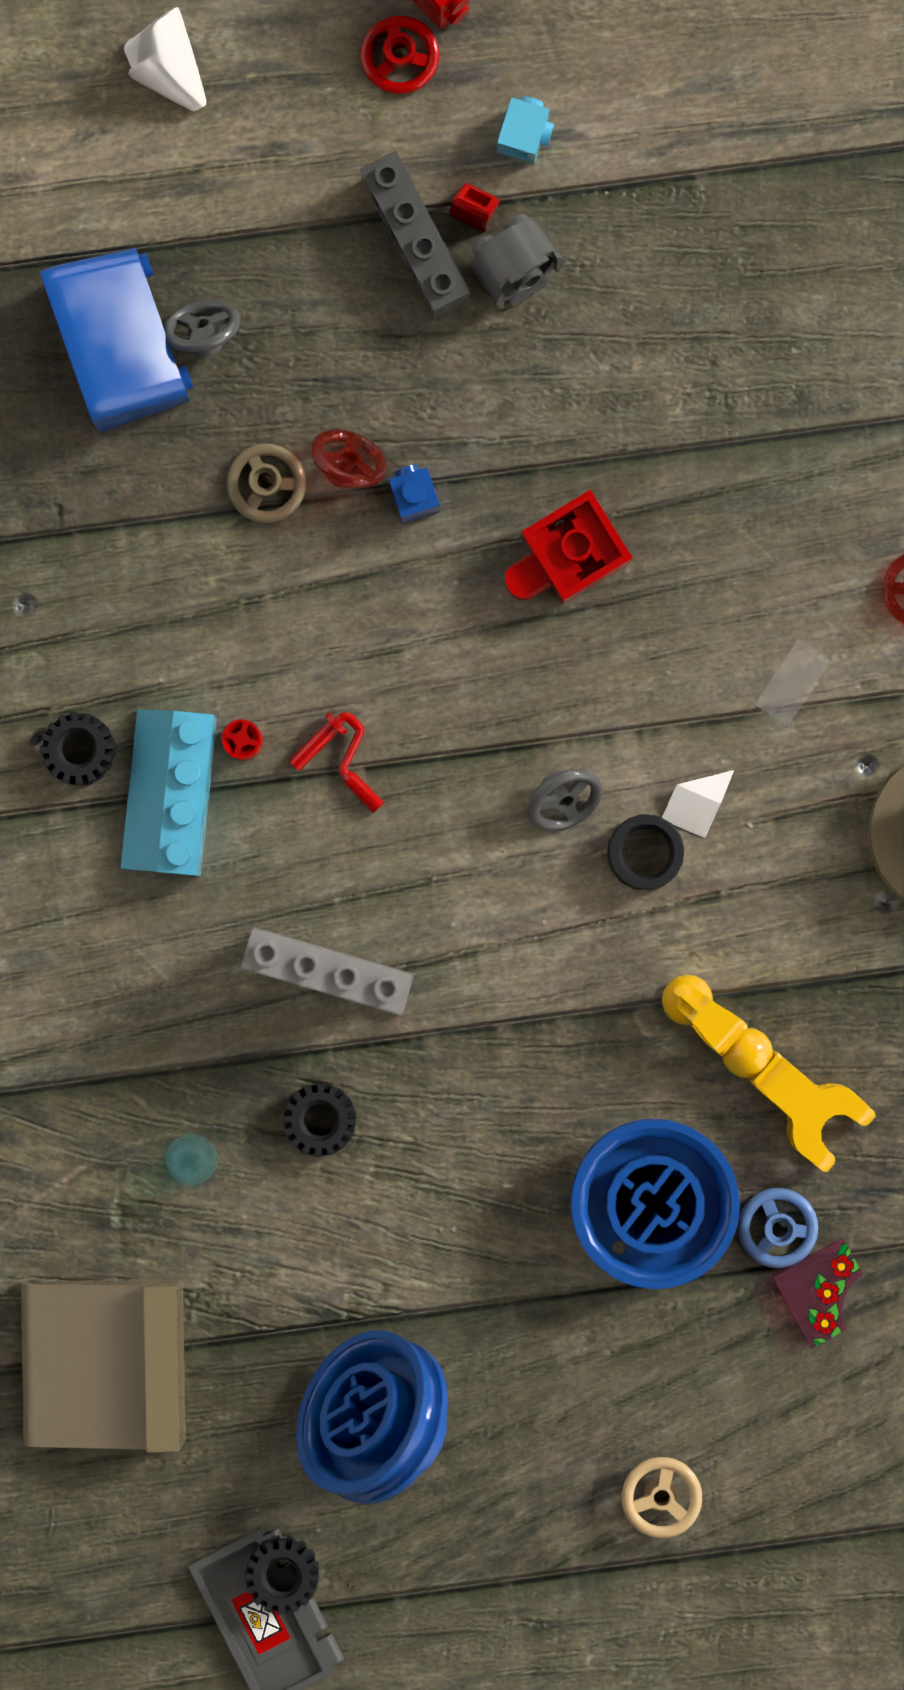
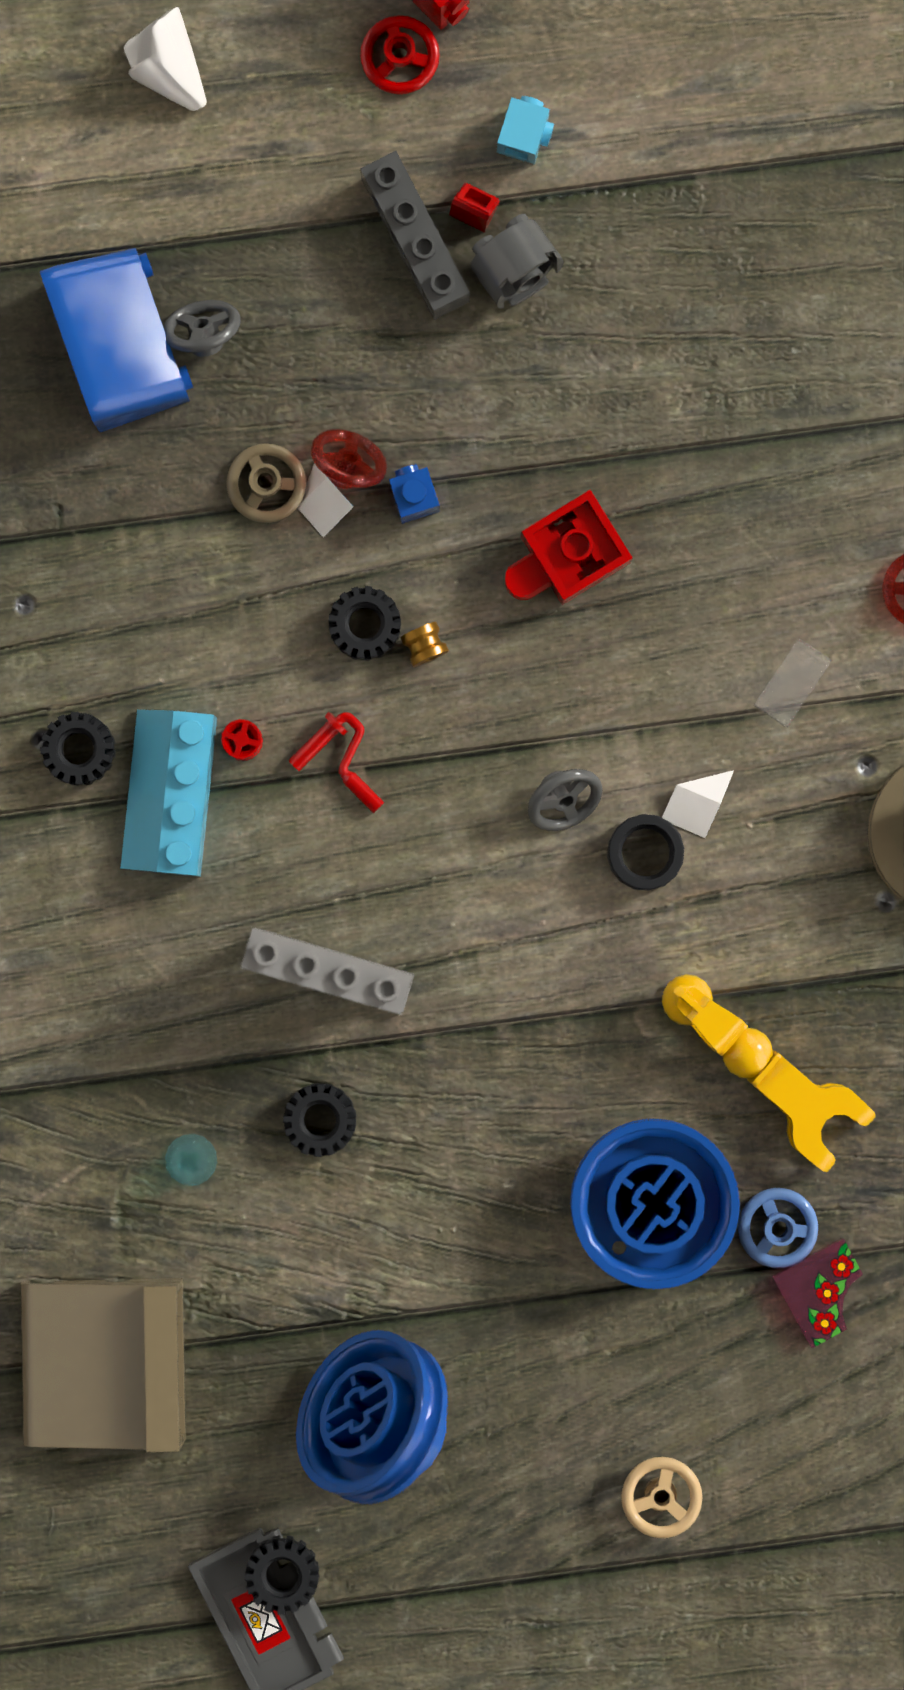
(323, 502): none -> white sticker
(353, 601): none -> black tyre
(424, 644): none -> pearl gold wheel

